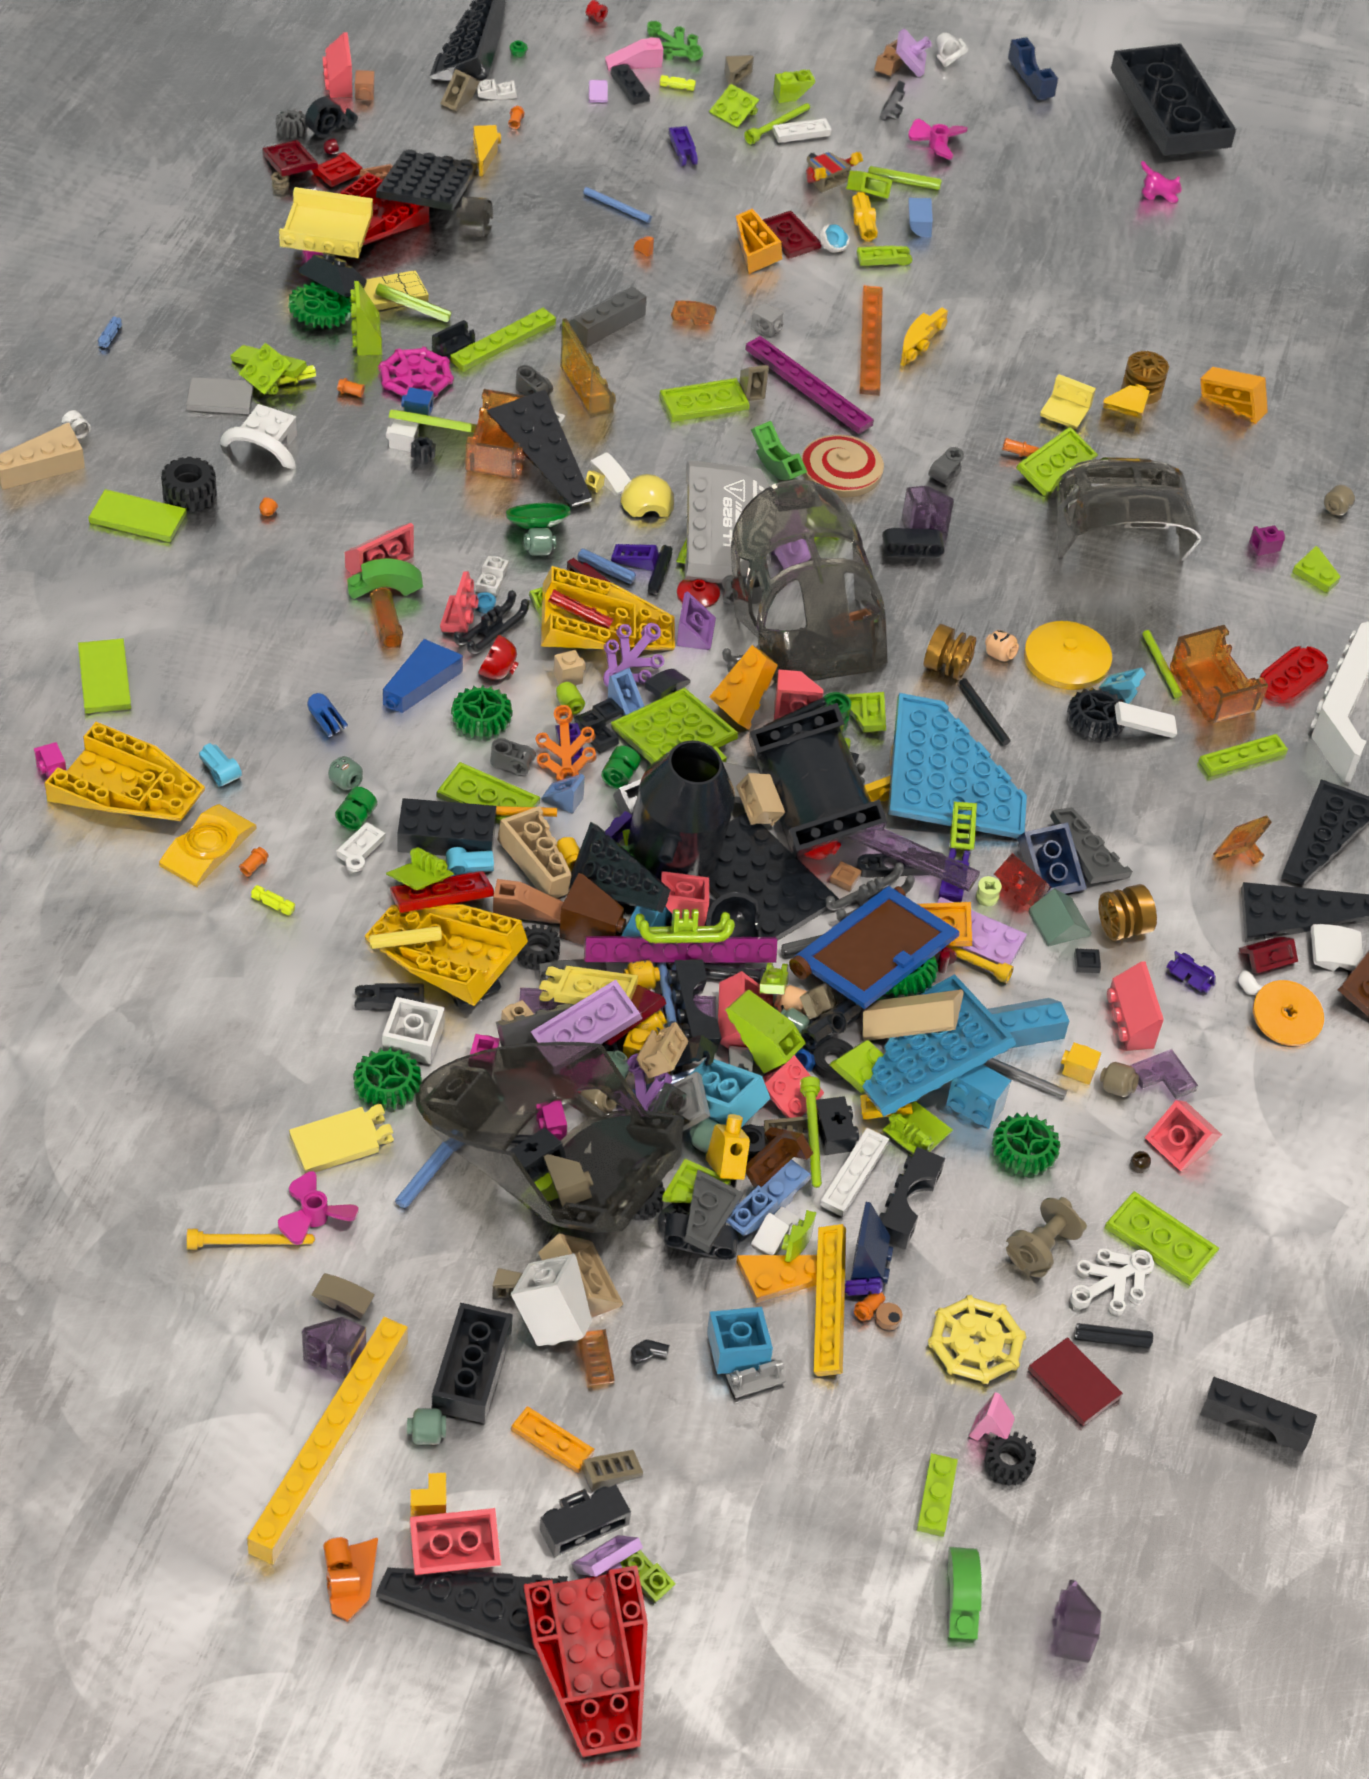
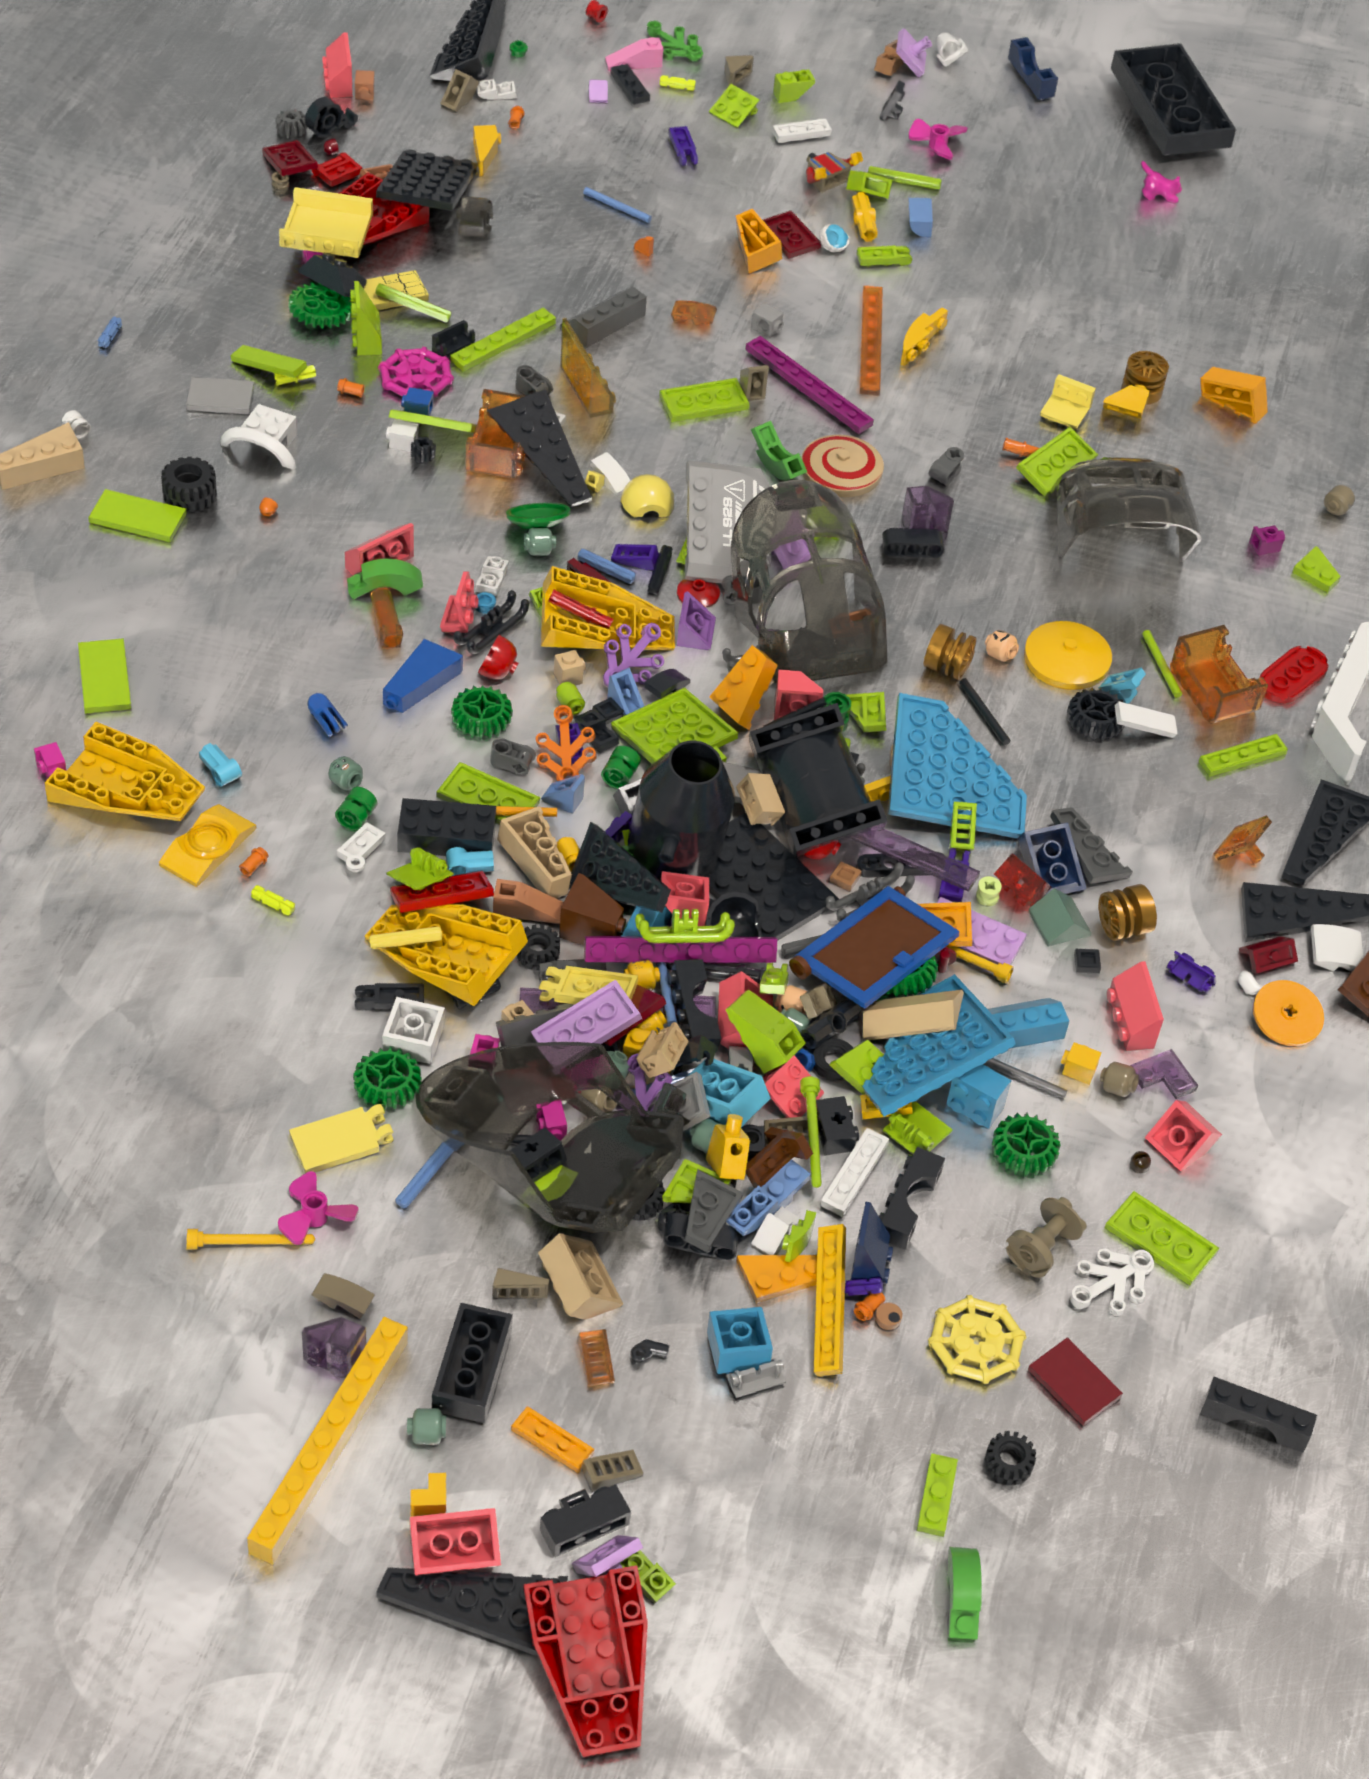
(265, 369): lime hinge -> none
(349, 1574): orange panel -> none
(553, 1300): white slope -> none
(569, 1179): dark tan slope -> none
(754, 134): lime piece -> none
(993, 1418): bright pink slope -> none
(1076, 1624): clear purple slope -> none
(1113, 1334): black axle -> none

